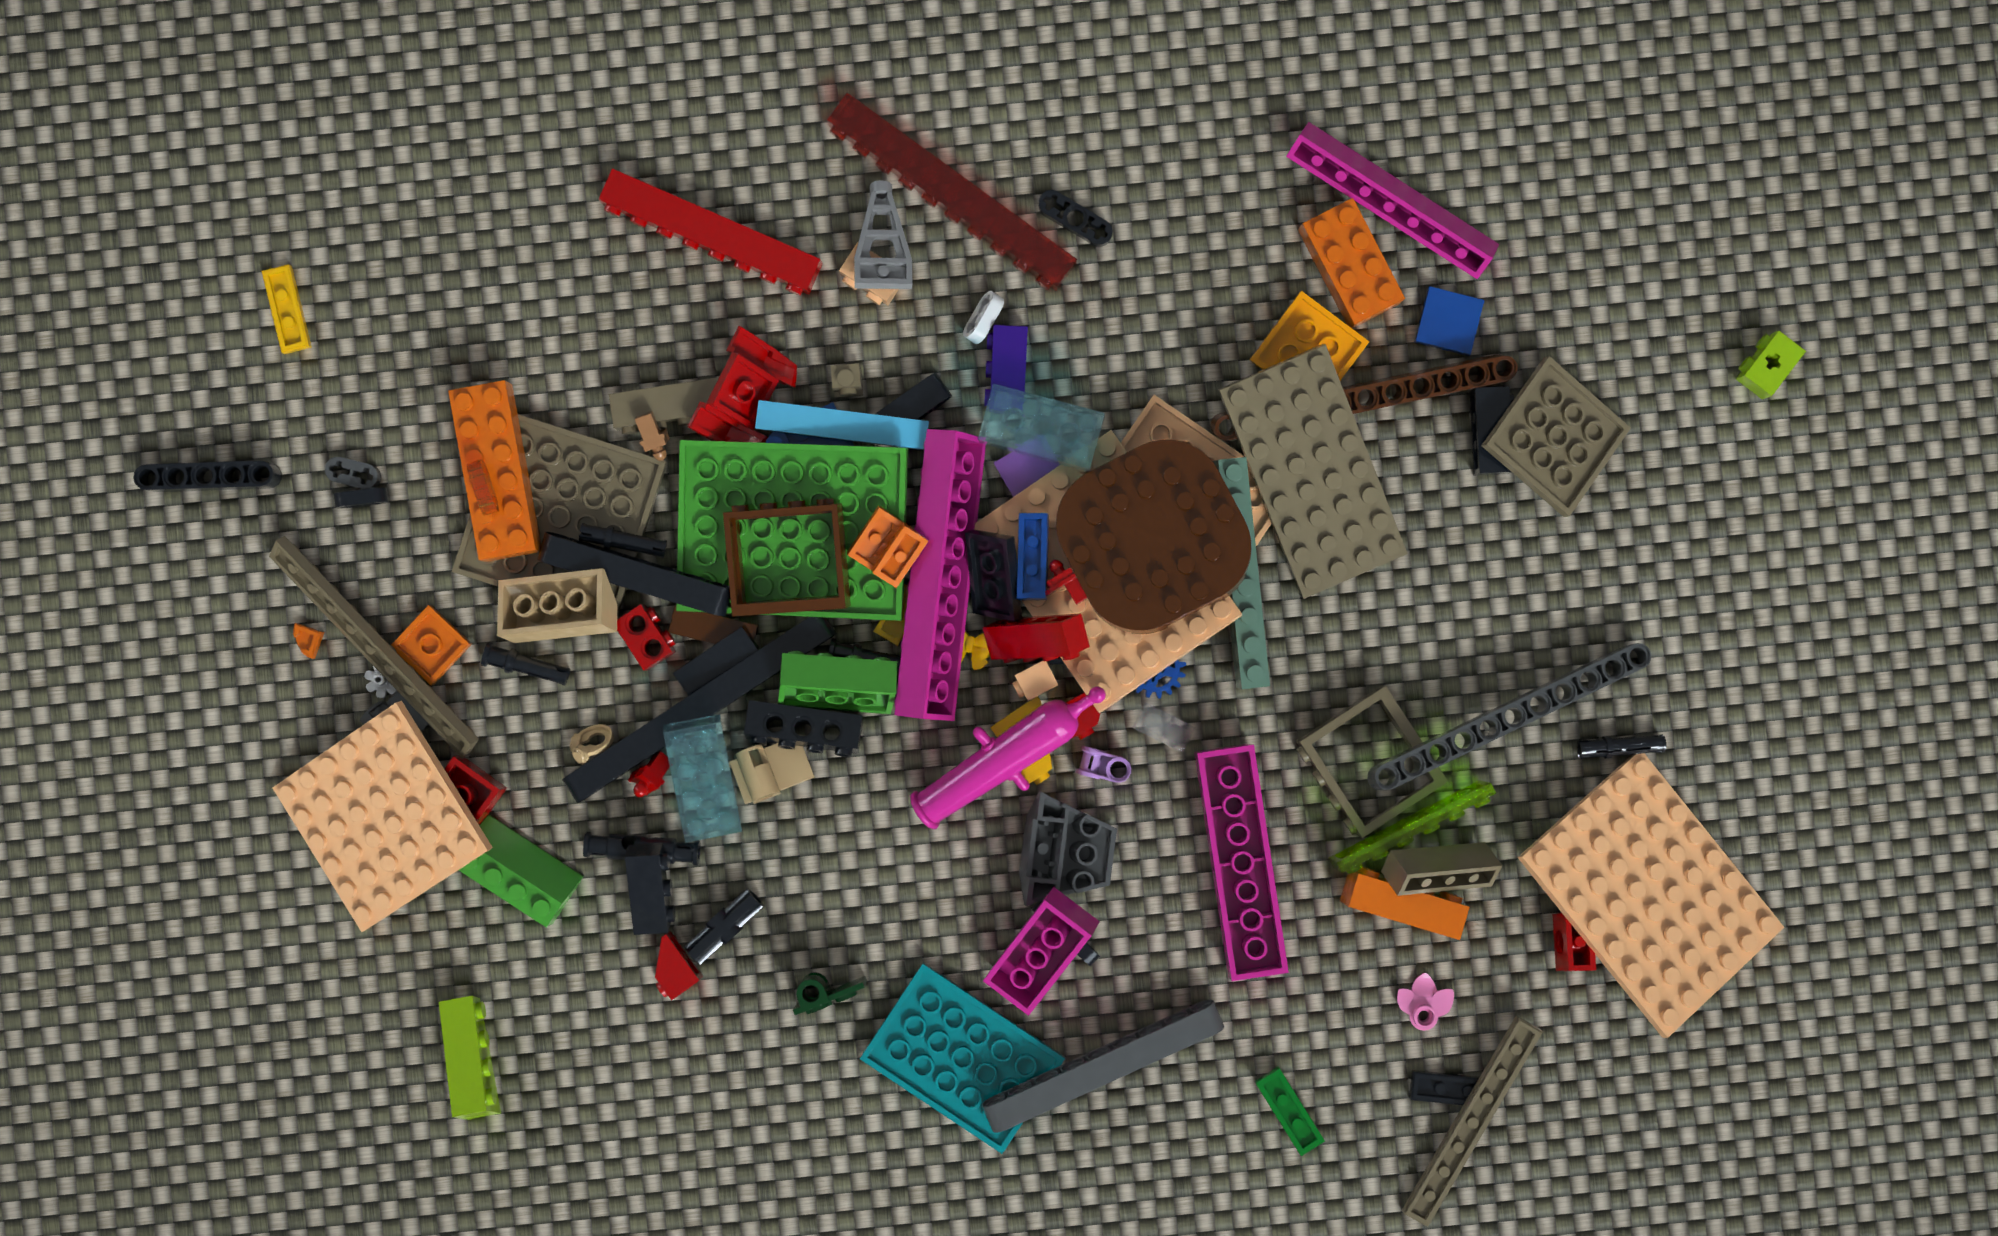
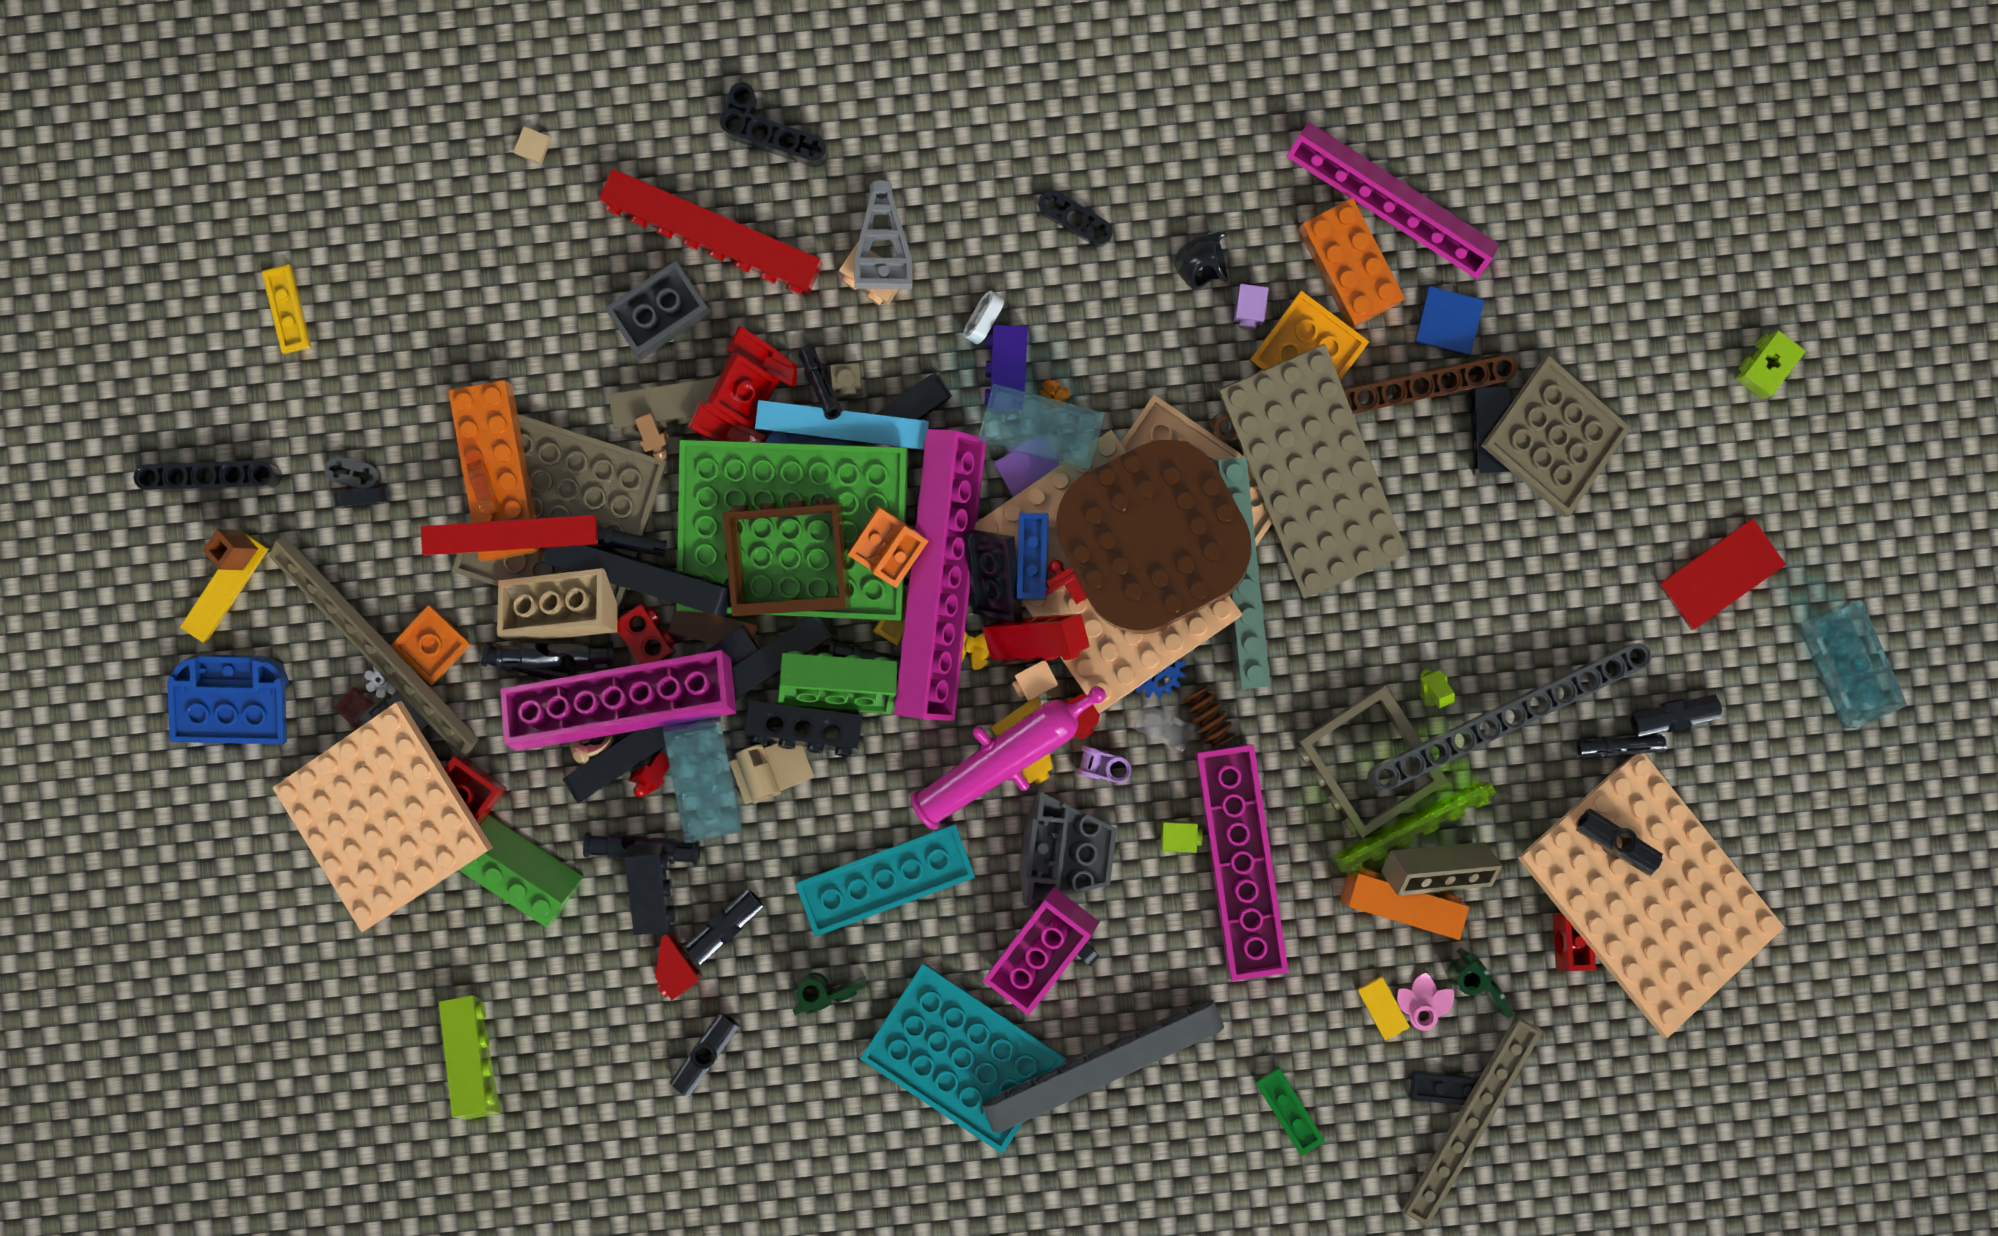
(220, 596): none -> yellow tile
(228, 700): none -> blue plate
(230, 549): none -> dark orange brick
(307, 639): orange tile -> none
(353, 706): none -> clear red tile
(509, 535): none -> red tile
(532, 145): none -> tan tile
(533, 654): none -> black piece
(618, 700): none -> dark pink brick
(658, 310): none -> dark grey brick
(694, 1067): none -> black piece
(776, 131): none -> black beam
(816, 374): none -> black pin
(885, 880): none -> teal plate
(951, 192): clear red brick -> none
(1053, 391): none -> orange plant
(1180, 836): none -> lime brick
(1203, 253): none -> black piece
(1209, 717): none -> reddish brown piece
(1250, 305): none -> lavender brick
(1383, 1008): none -> yellow tile
(1435, 689): none -> lime piece
(1477, 981): none -> dark green piece
(1632, 850): none -> black piece
(1676, 715): none -> black piece
(1722, 574): none -> red tile
(1852, 664): none -> clear light blue brick

